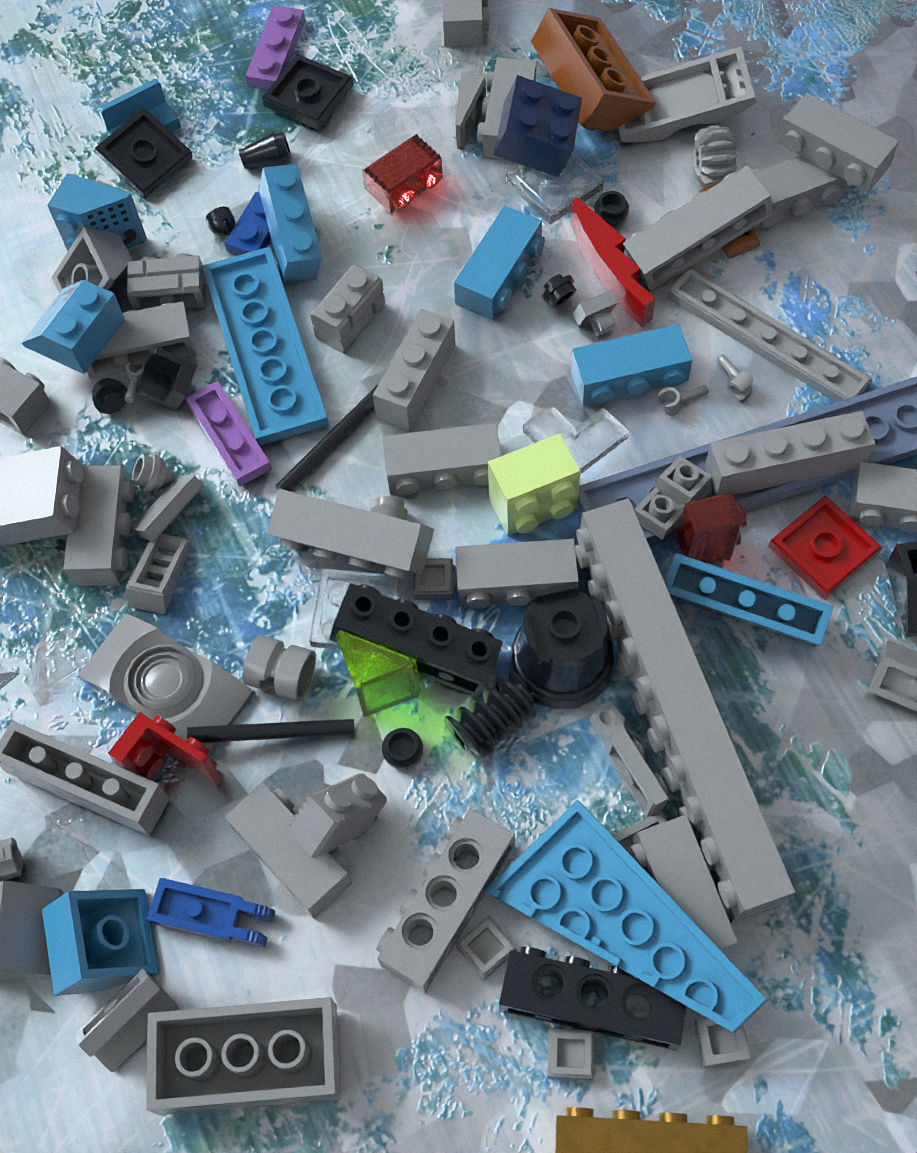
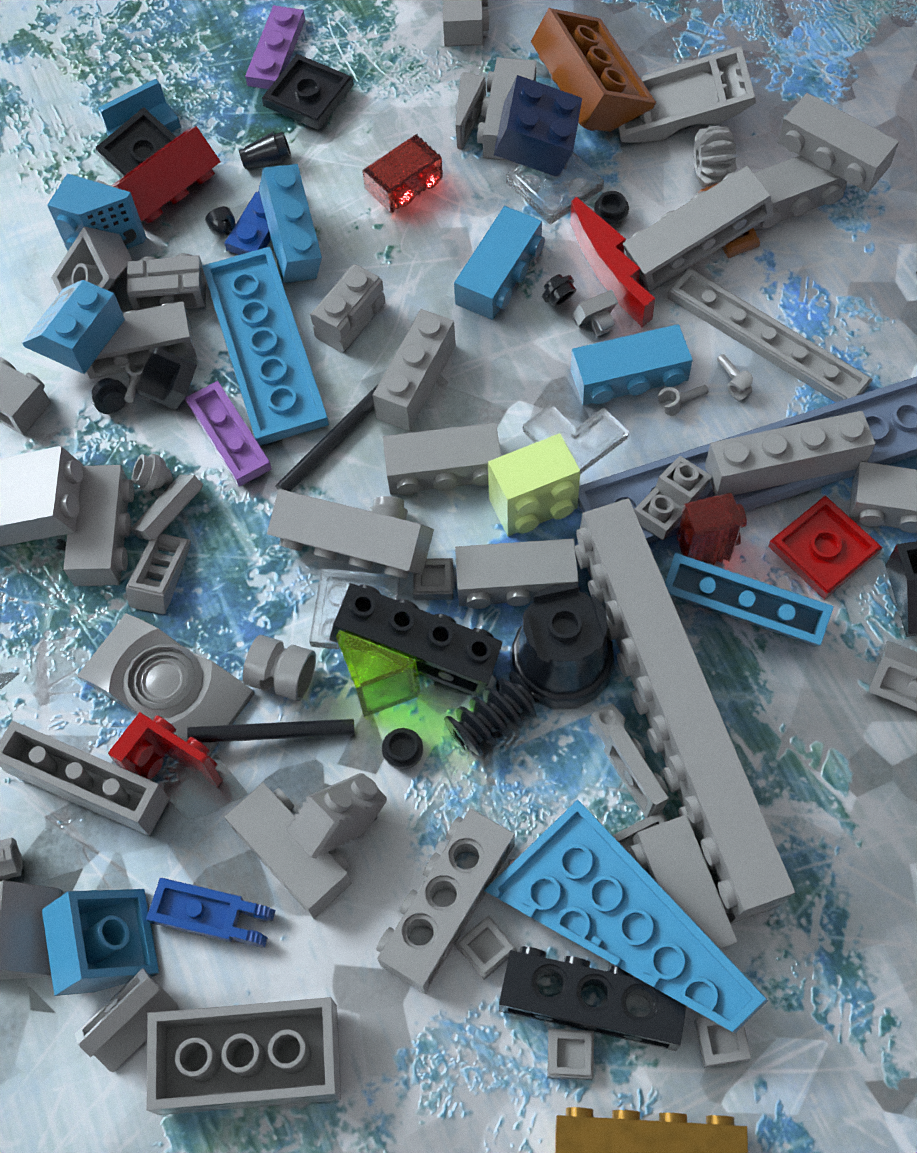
(169, 173): none -> red brick

